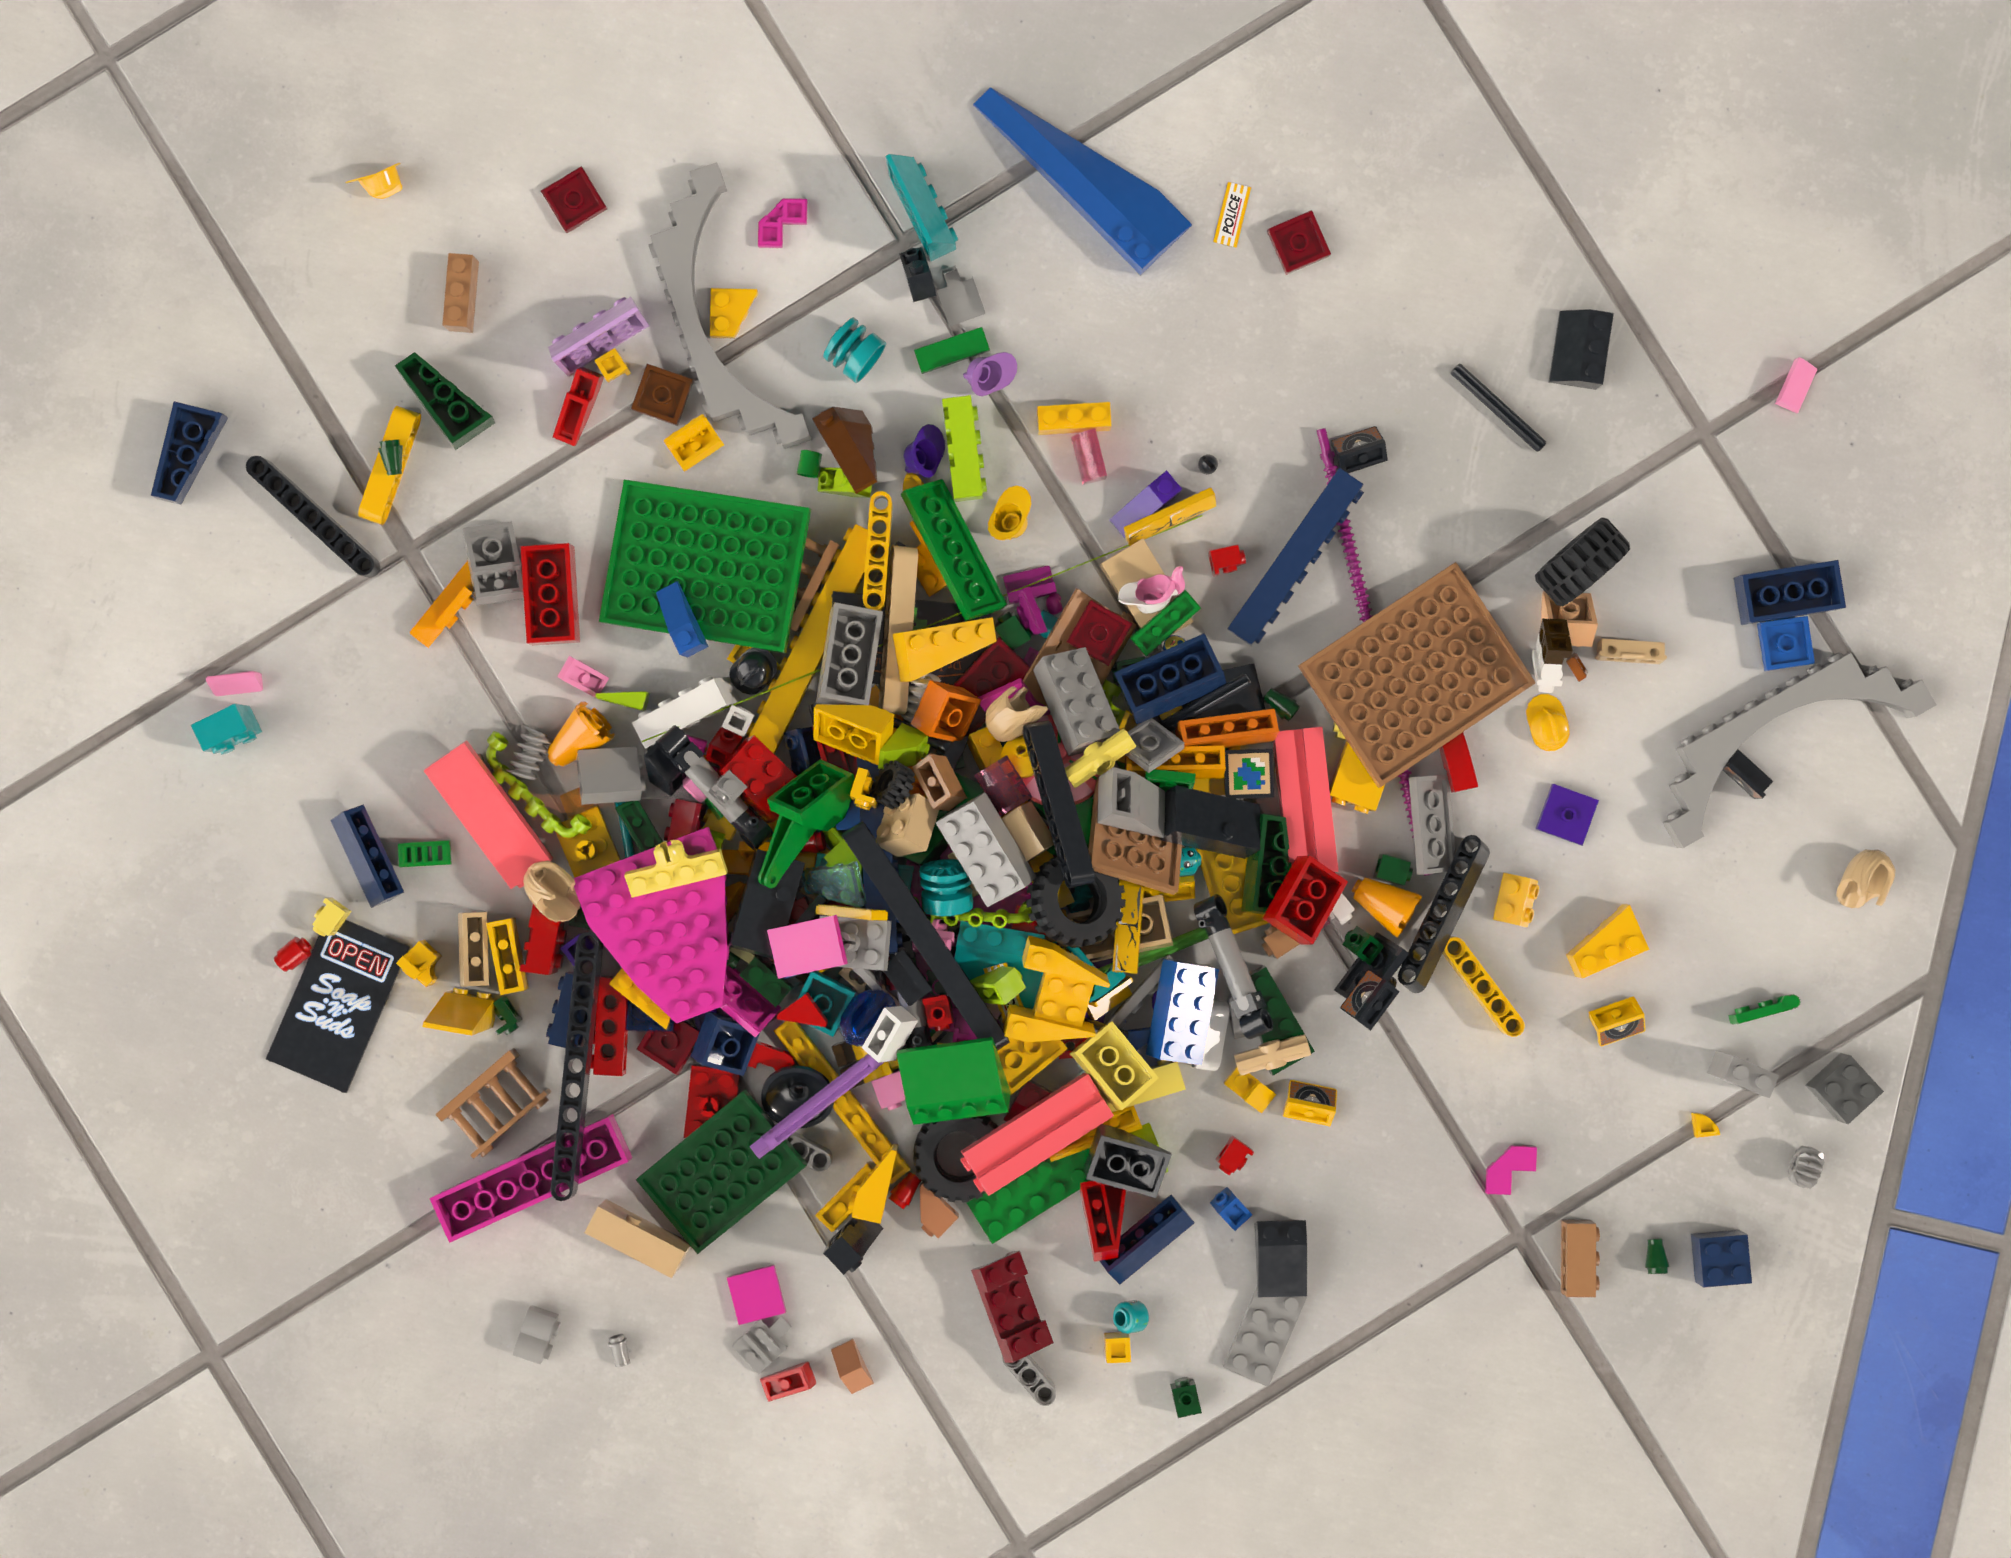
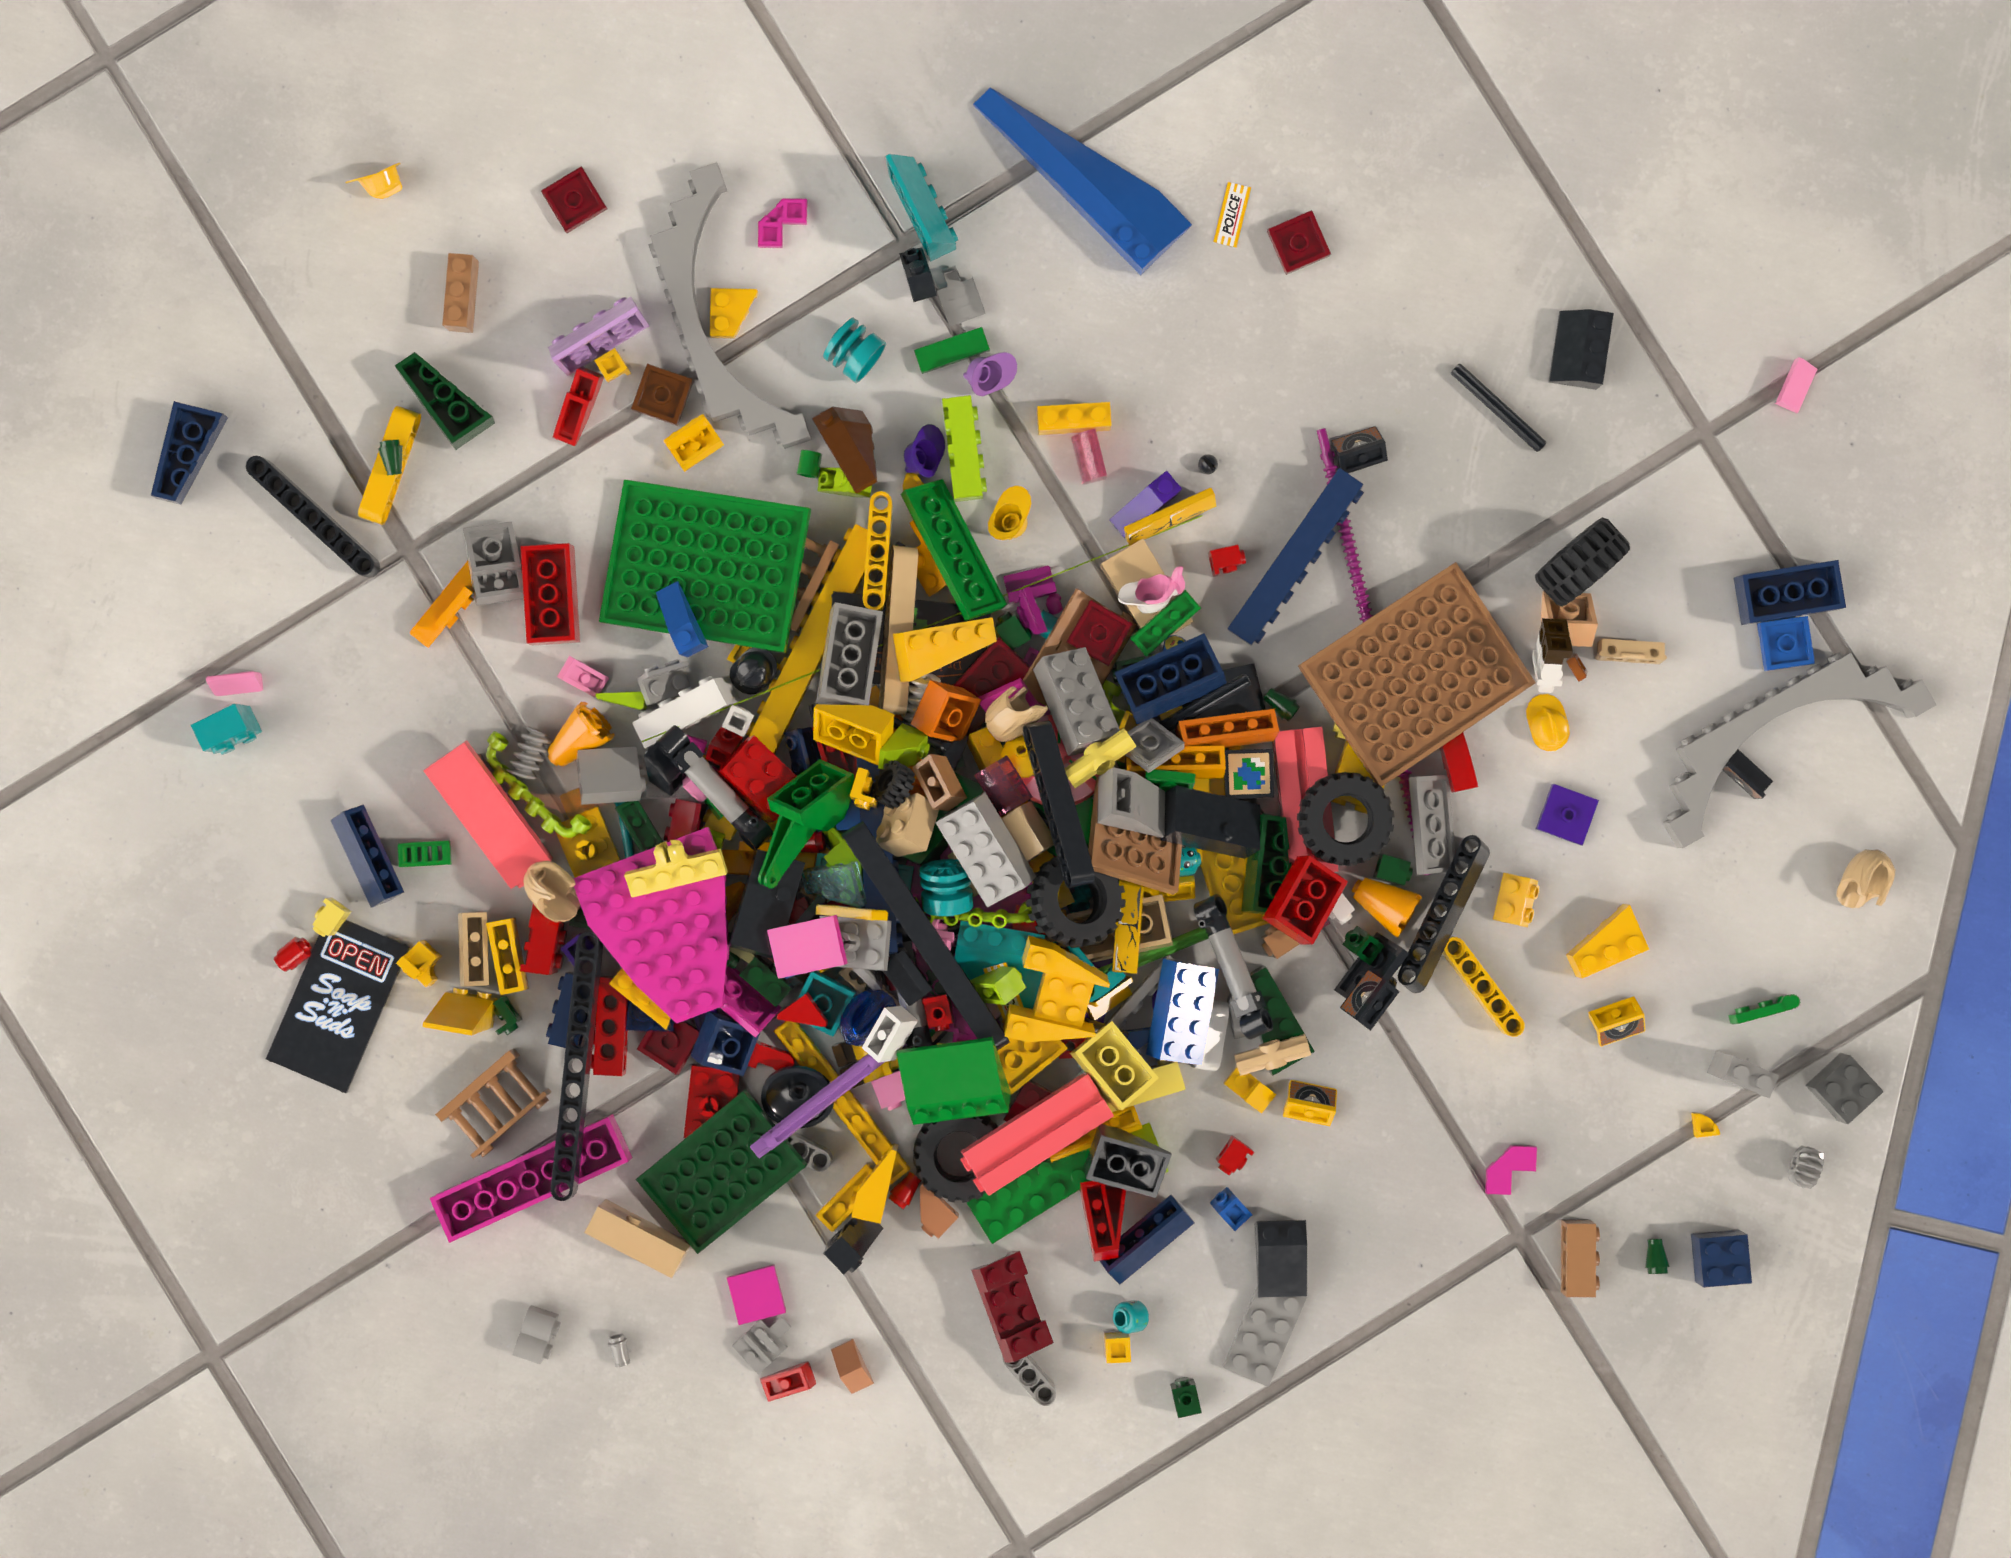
(663, 682): none -> light grey bracket
(727, 789): light grey brick -> none
(1378, 812): none -> black tyre

